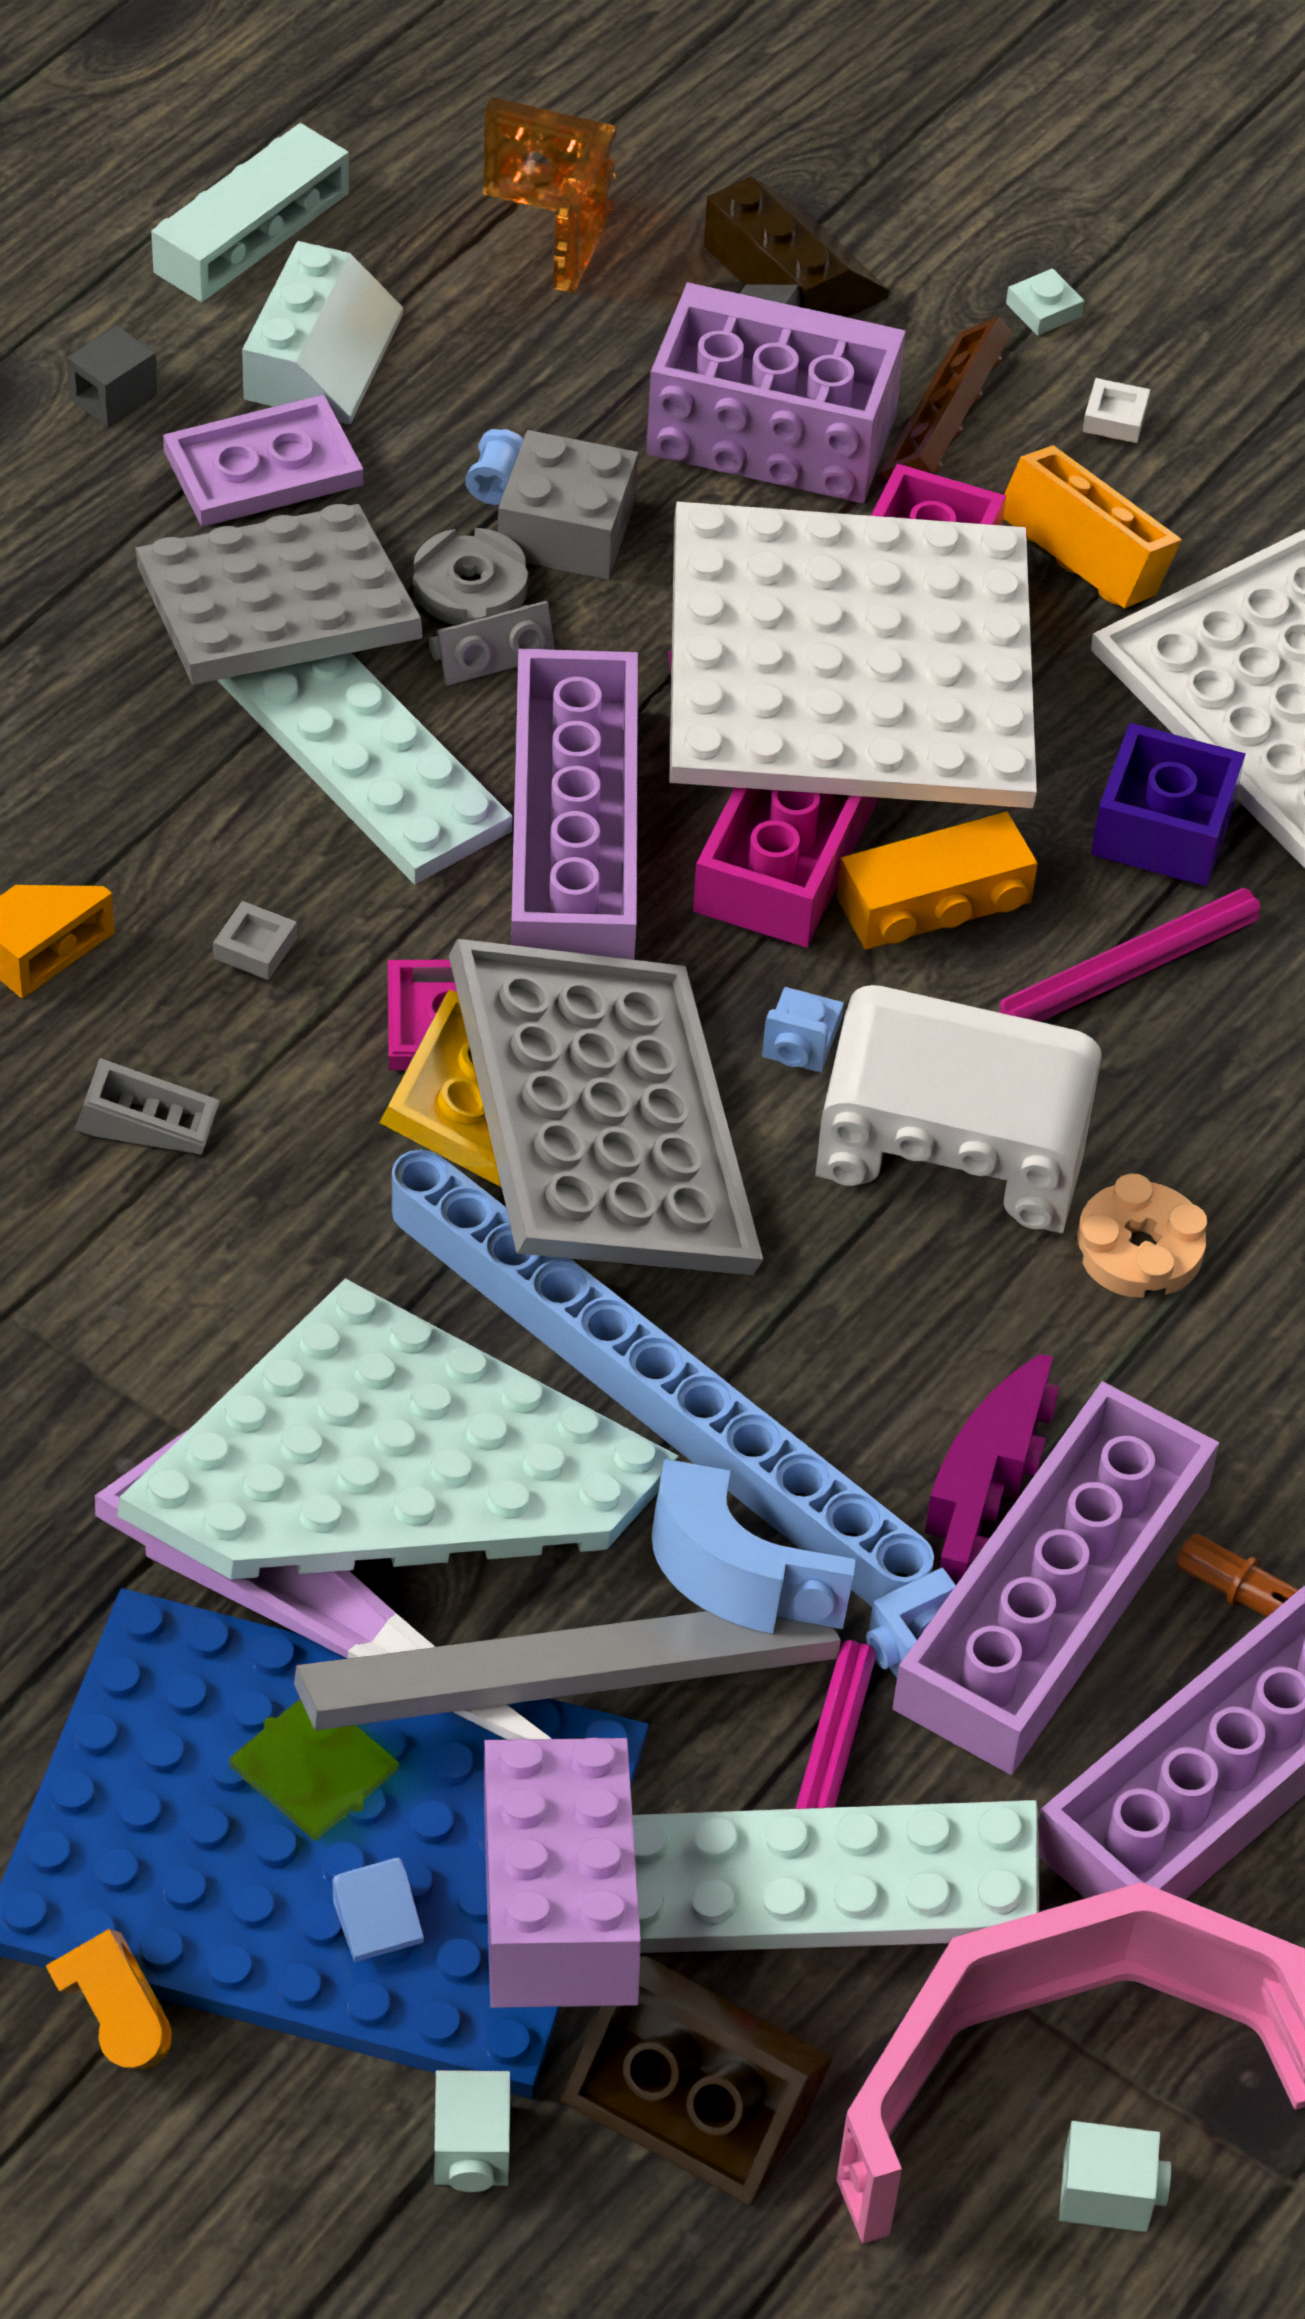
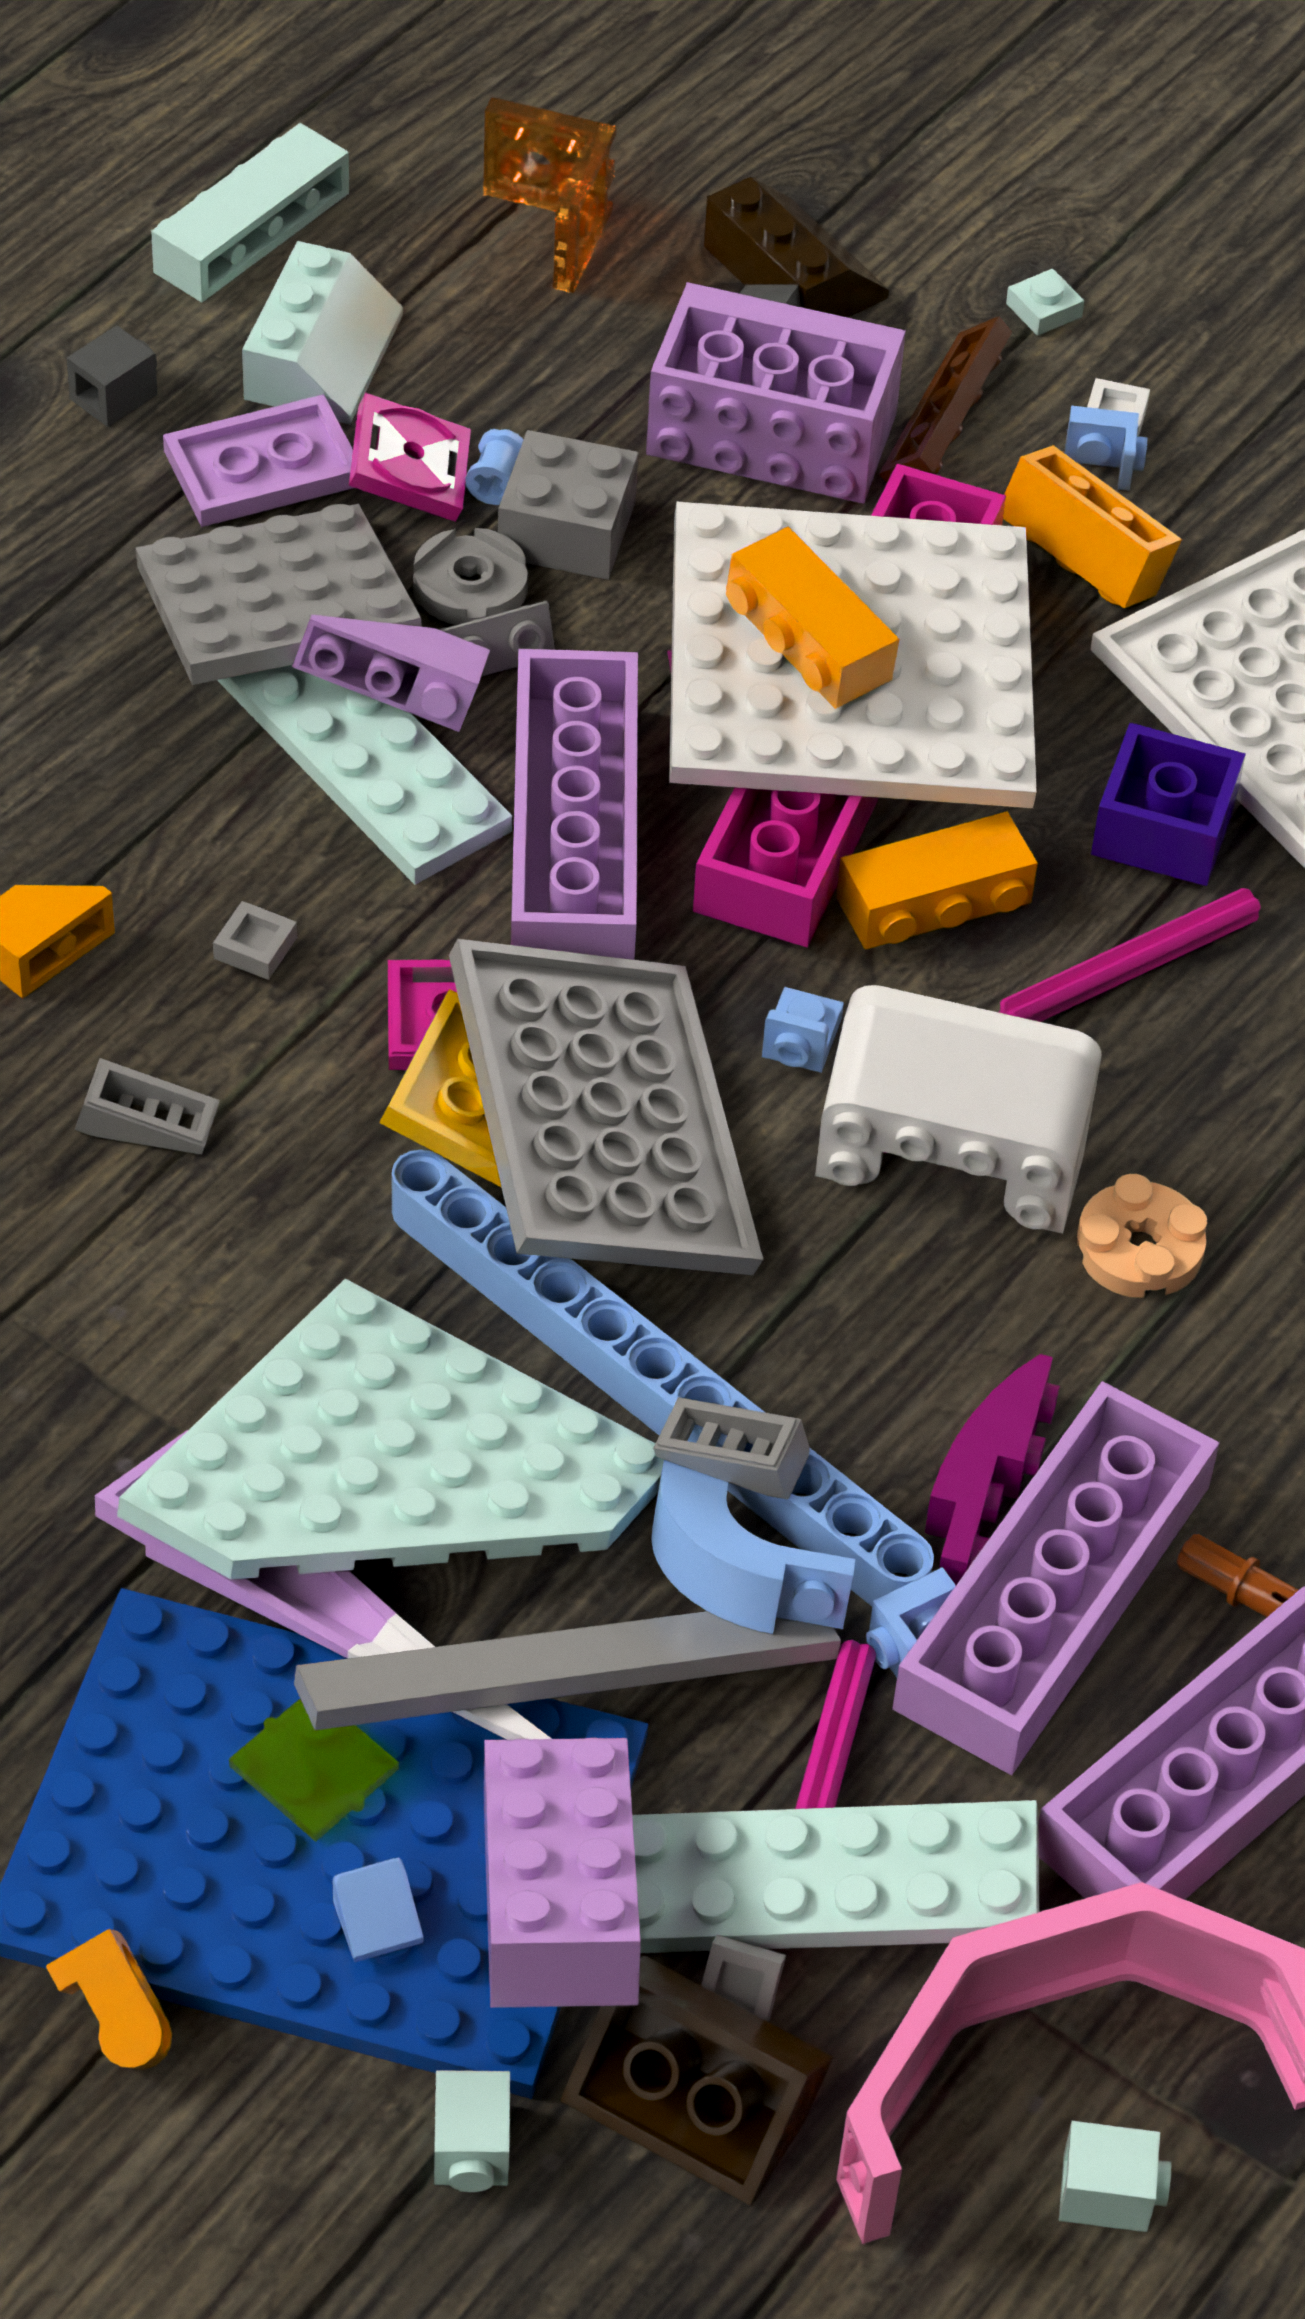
(394, 474): none -> dark pink piece
(395, 664): none -> lavender slope
(744, 1975): none -> light grey plate
(770, 1466): none -> light grey slope
(811, 617): none -> light orange brick
(1106, 440): none -> light blue bracket

